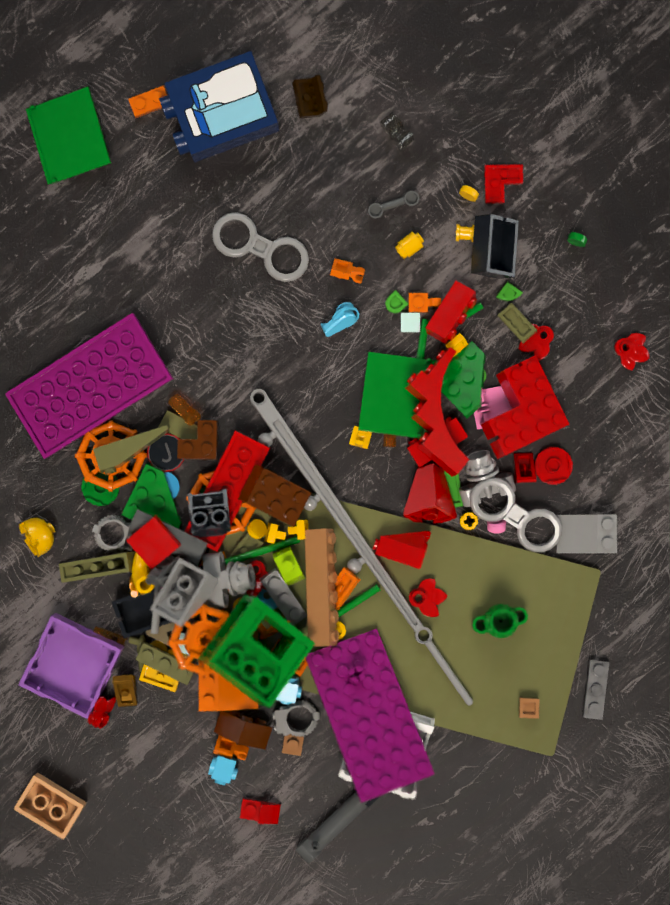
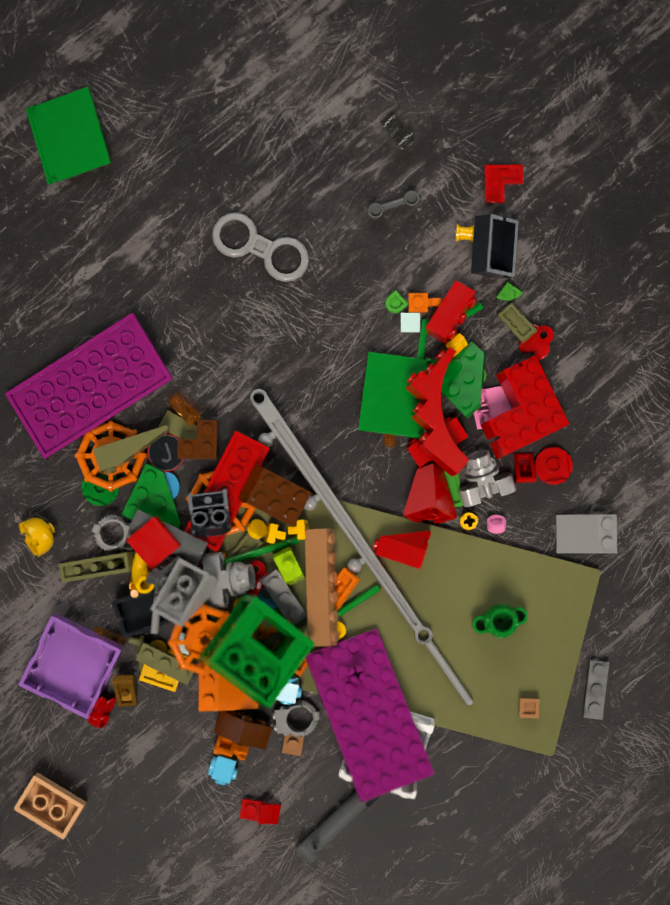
(147, 102): orange plate -> none
(163, 635): dark tan slope -> none
(219, 107): brick -> none
(310, 97): dark brown bracket -> none
(341, 319): medium azure piece -> none
(344, 270): orange plate -> none
(360, 438): yellow tile -> none
(409, 245): yellow brick -> none
(430, 598): red plate -> none
(469, 193): yellow tile -> none
(515, 515): light grey bar -> none
(577, 239): green tile -> none
(634, 350): red plate -> none

